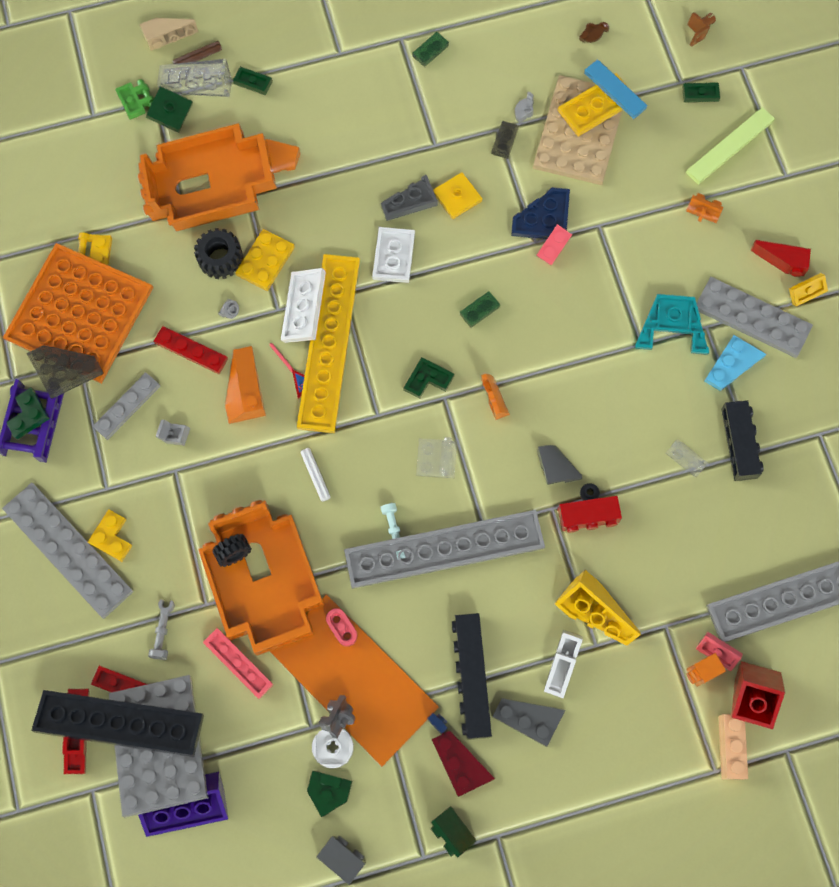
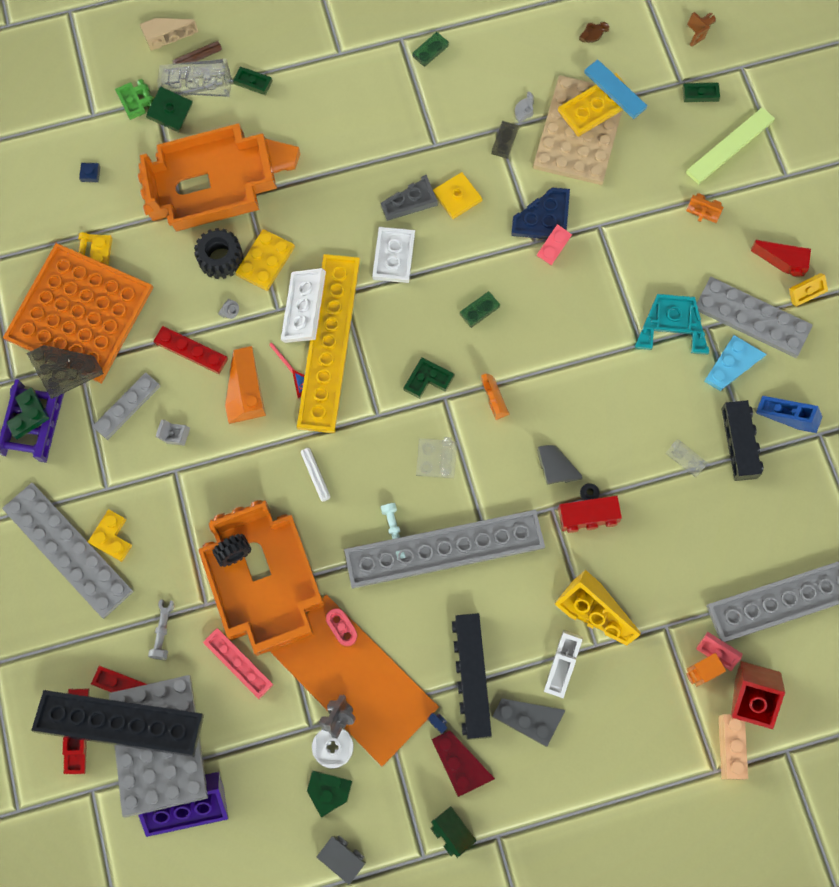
(89, 172): none -> dark blue plate
(791, 413): none -> blue slope

